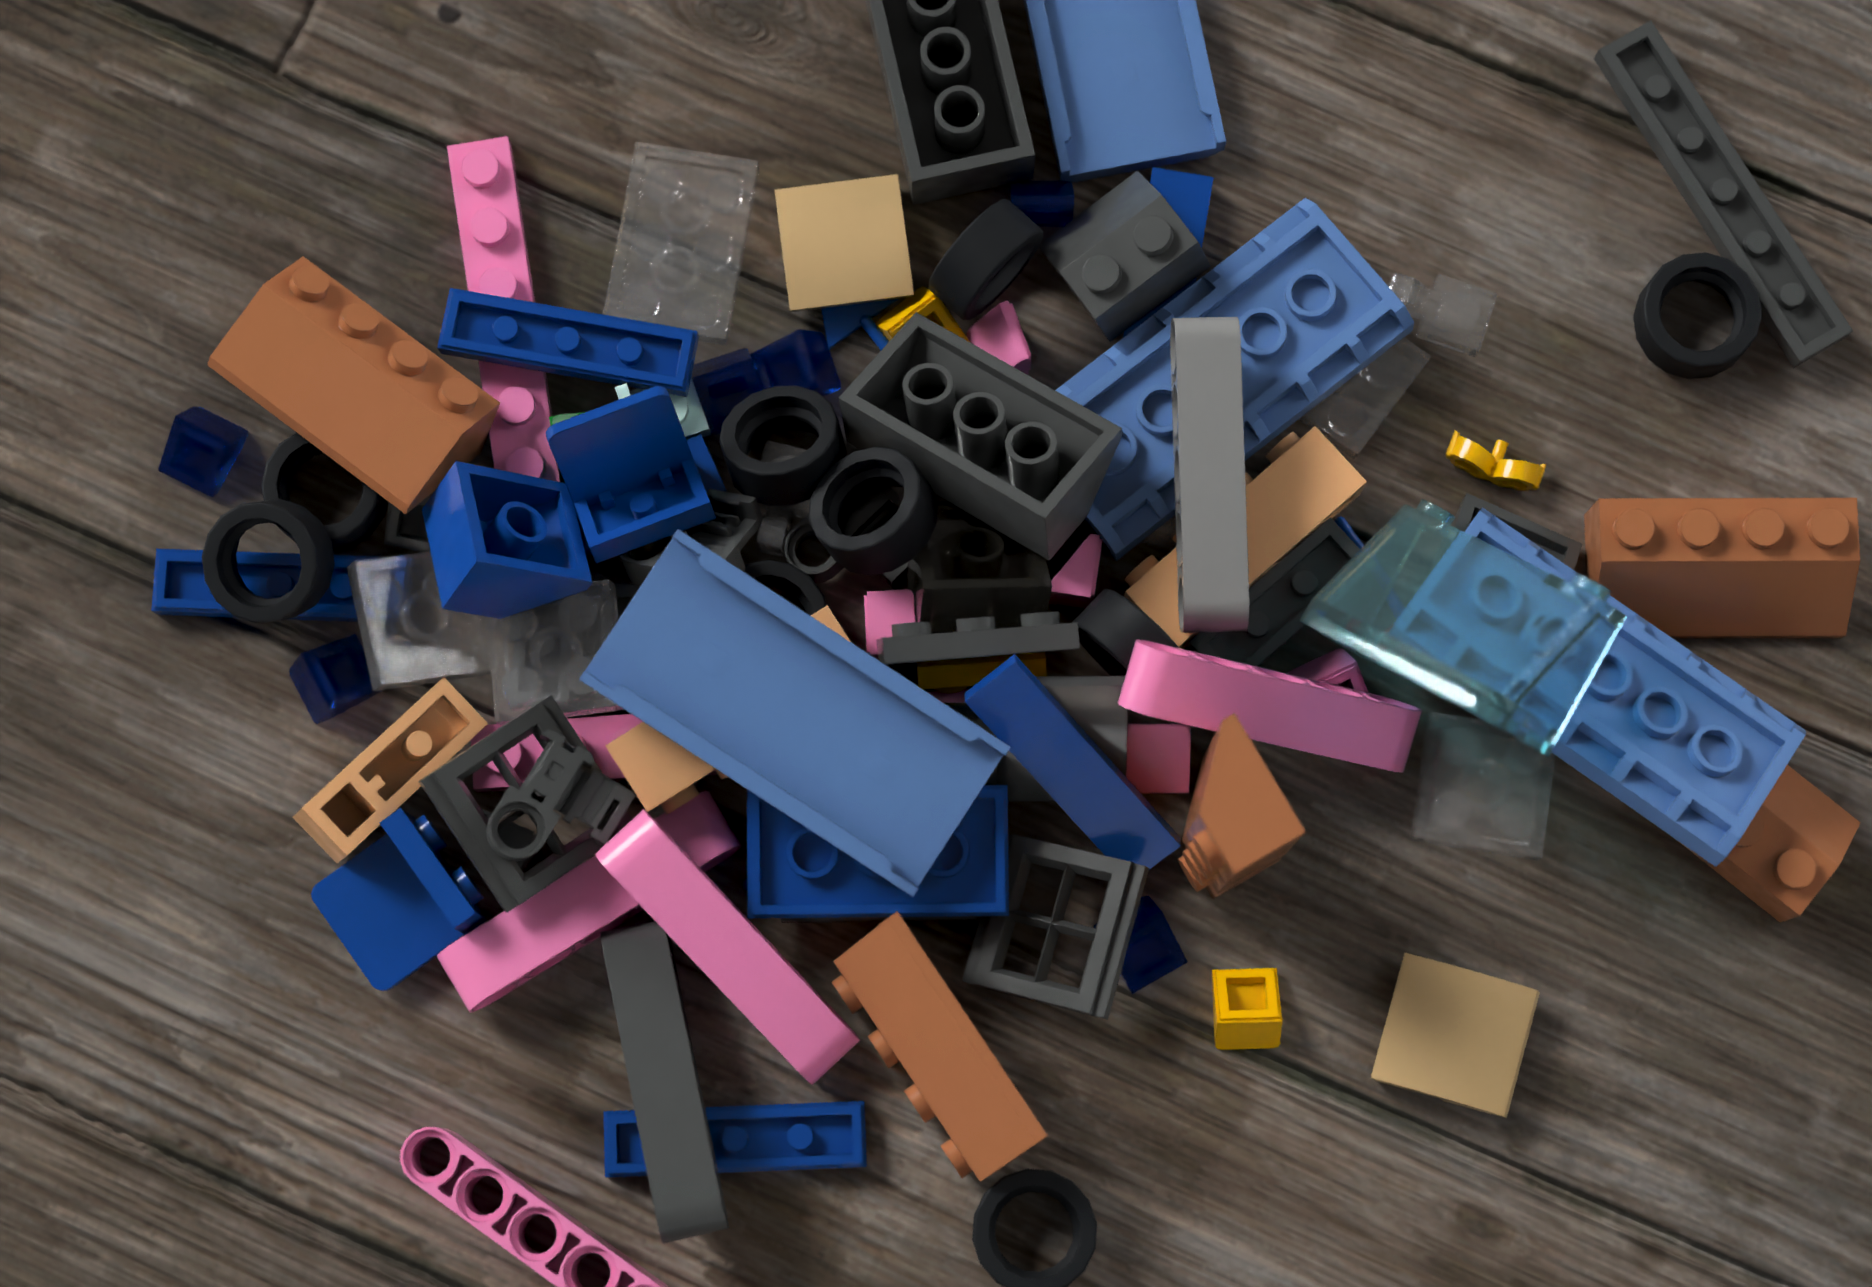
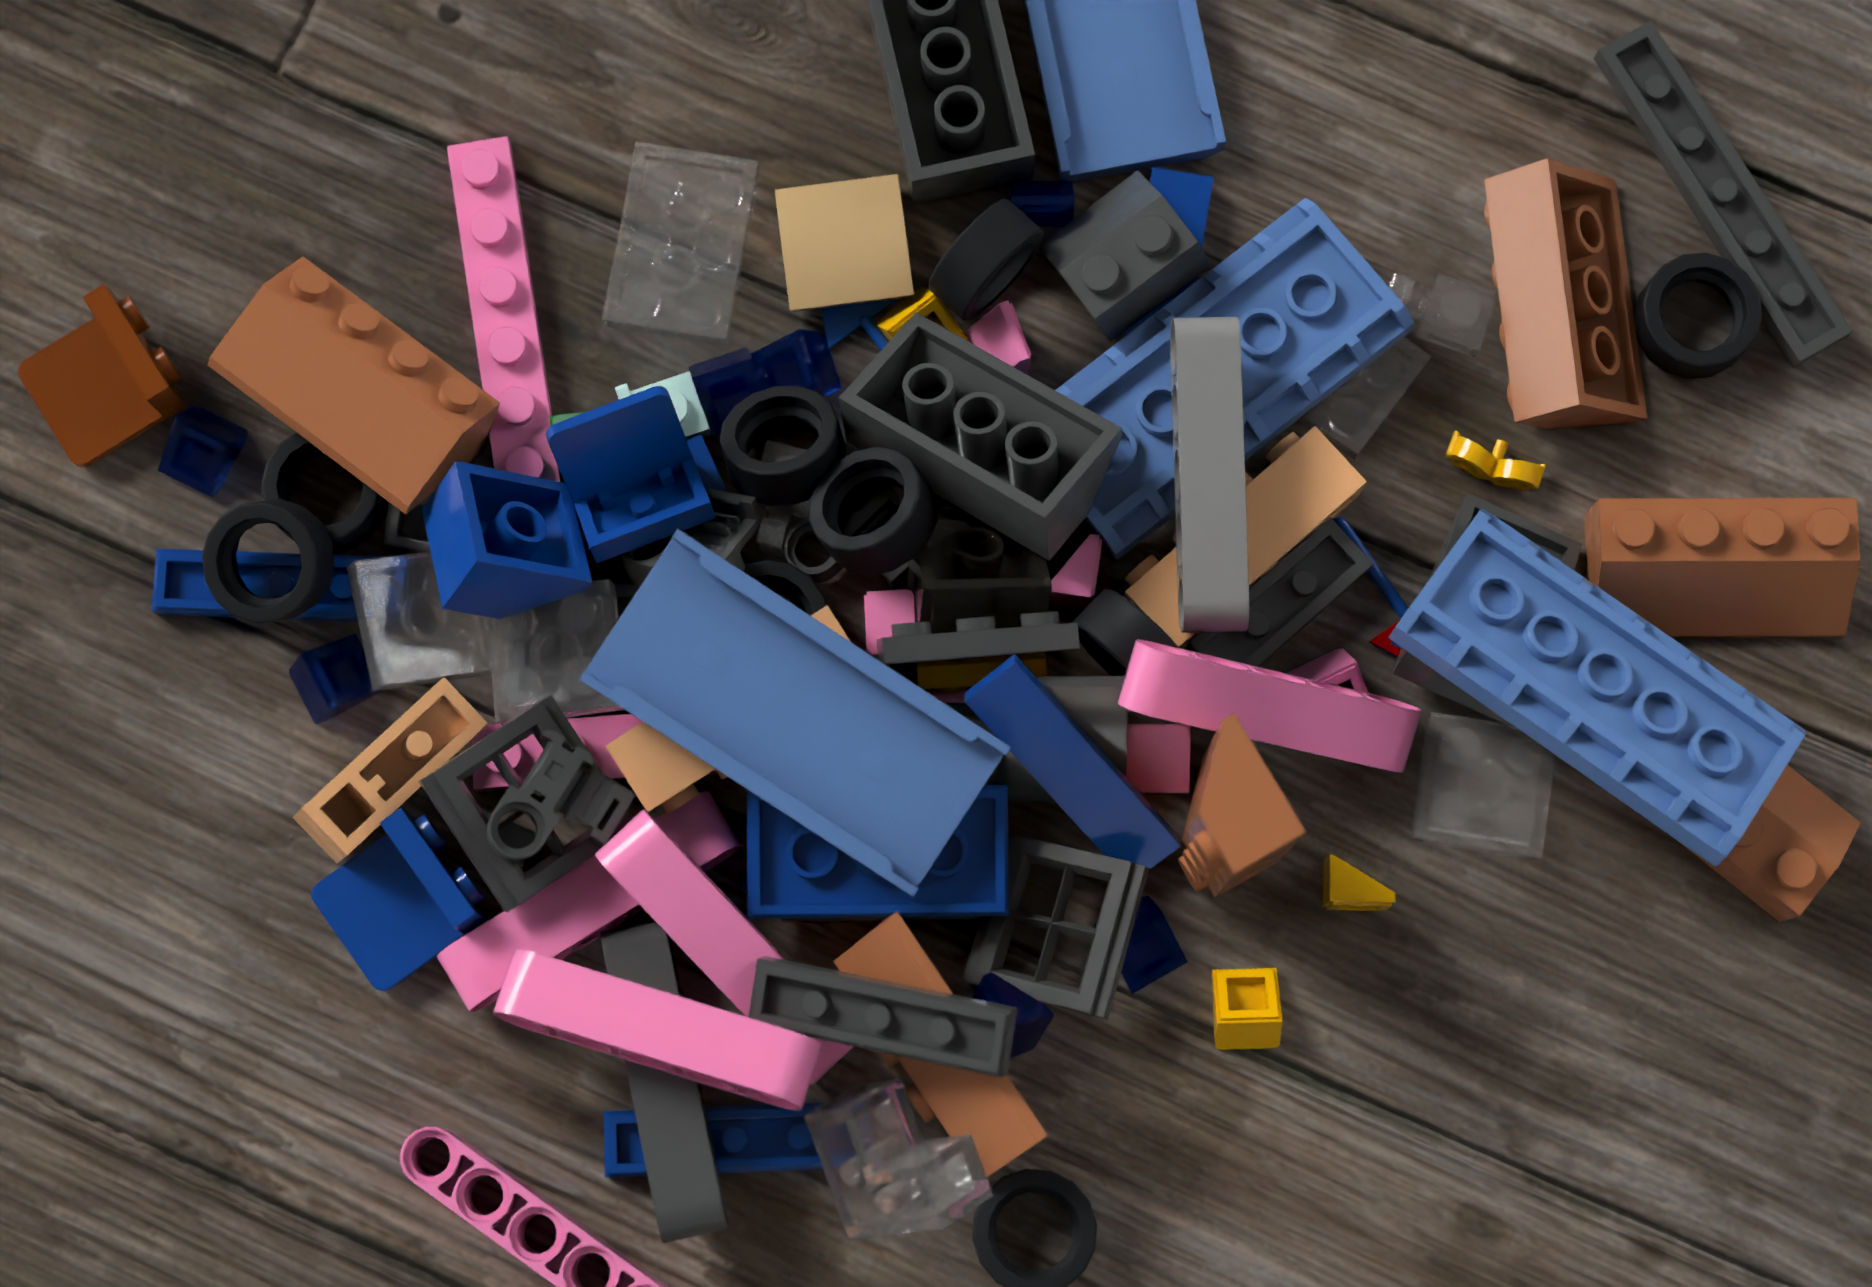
(102, 381): none -> dark orange bracket
(567, 342): blue tile -> none
(658, 1029): none -> bright pink beam
(884, 1016): none -> dark grey tile
(884, 1170): none -> clear brick
(1031, 1015): none -> clear blue slope
(1351, 889): none -> yellow slope
(1455, 1035): tan slope -> none
(1470, 623): clear light blue windscreen -> none
(1564, 297): none -> nougat slope

